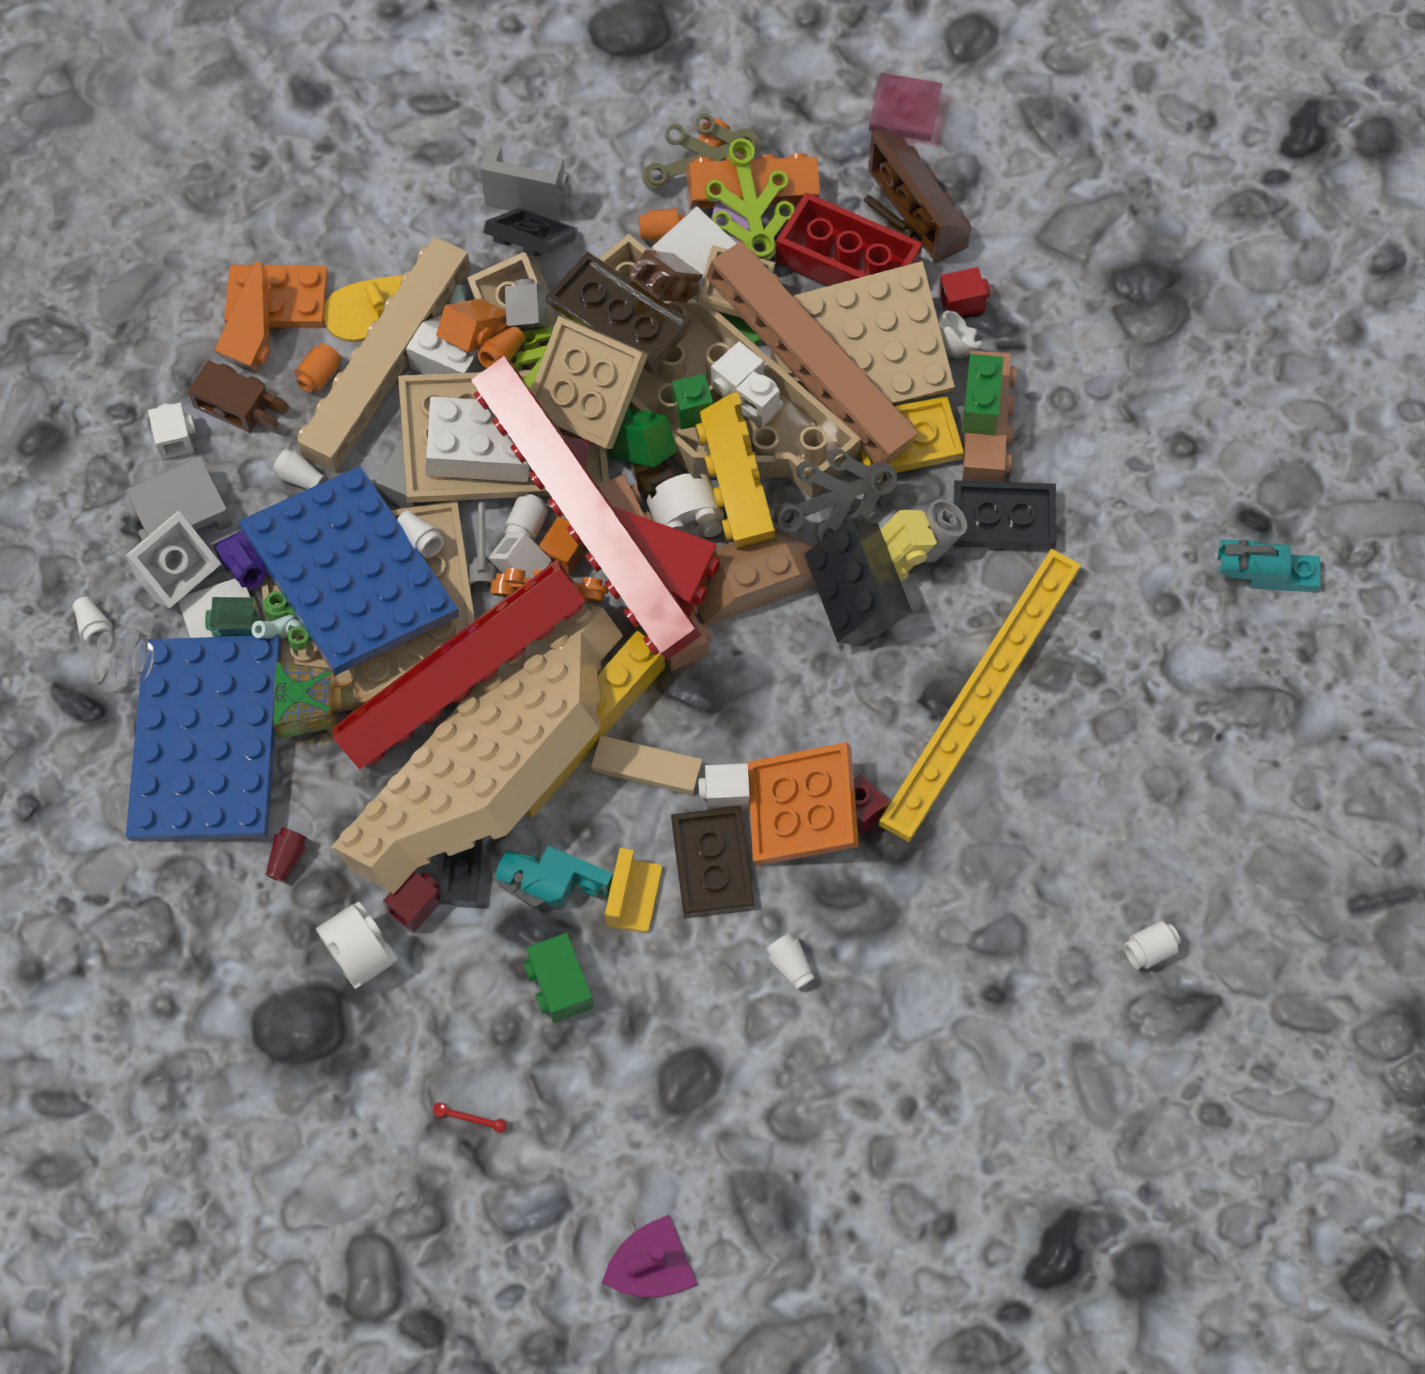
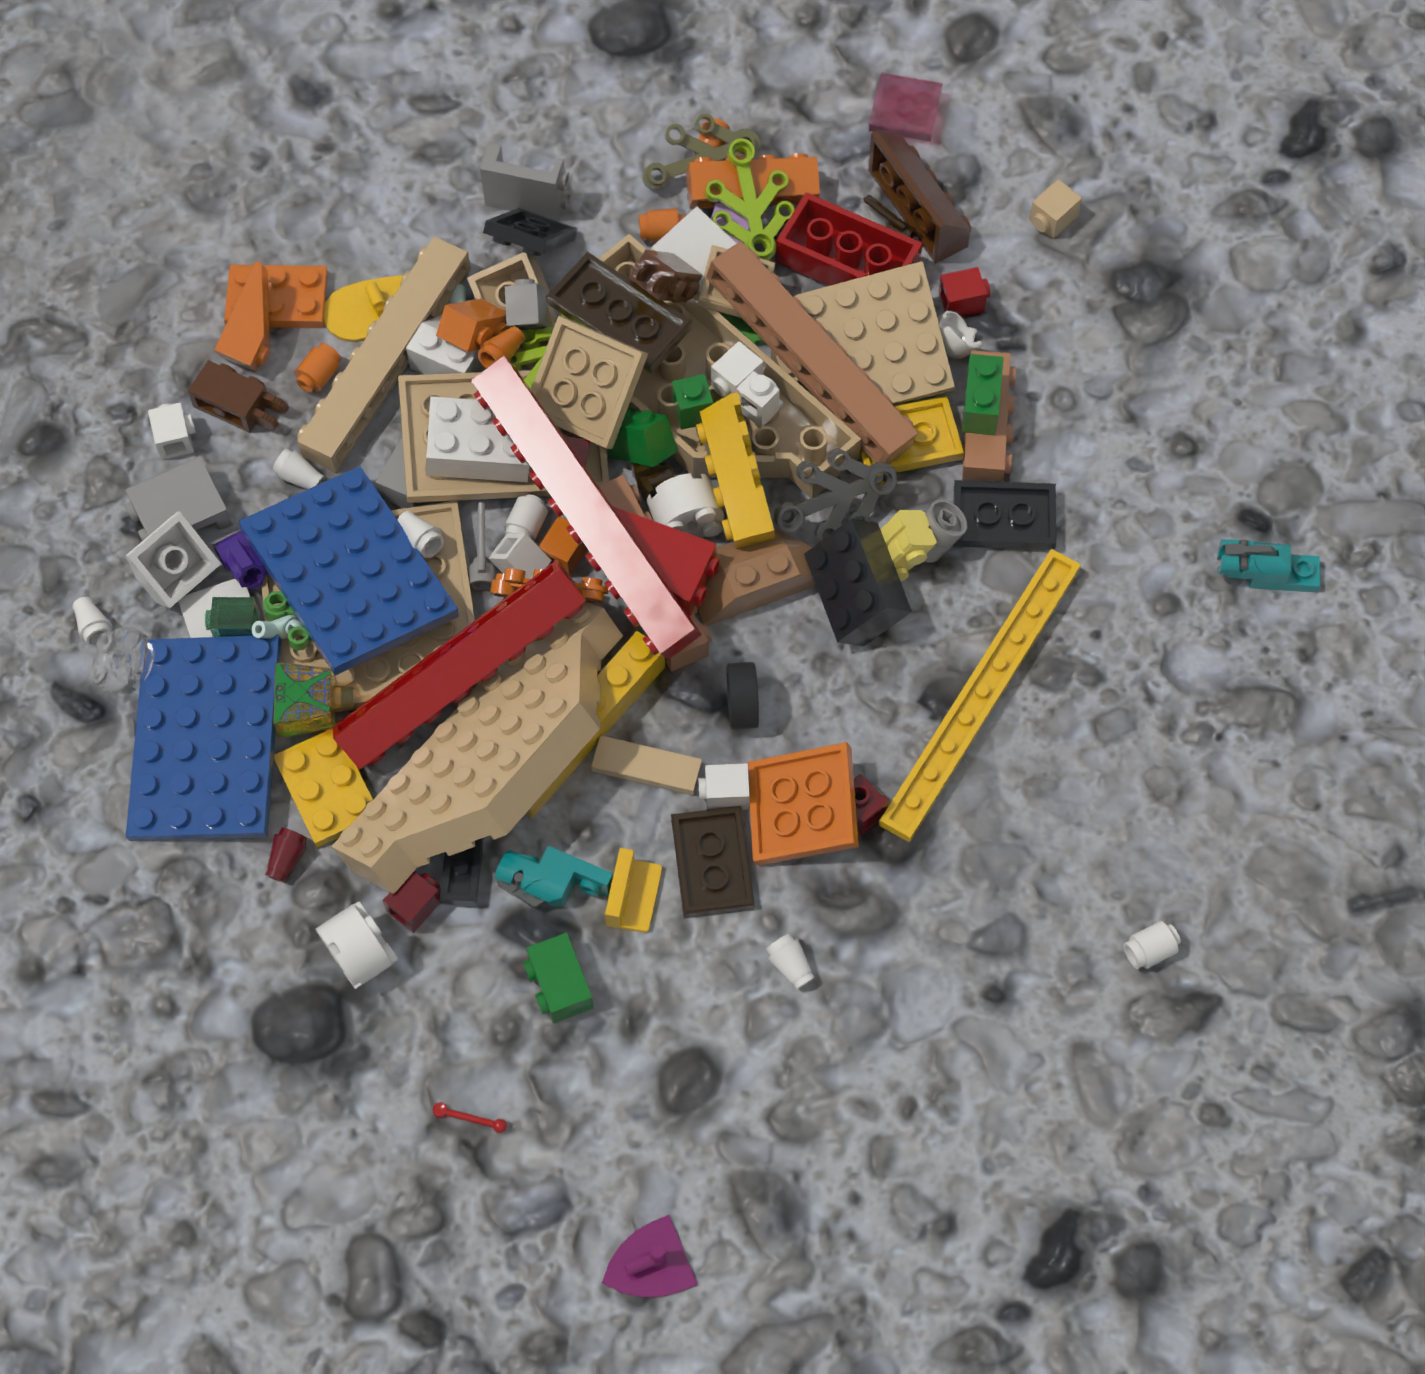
(323, 786): none -> yellow plate
(742, 695): none -> black tyre
(1055, 209): none -> tan brick

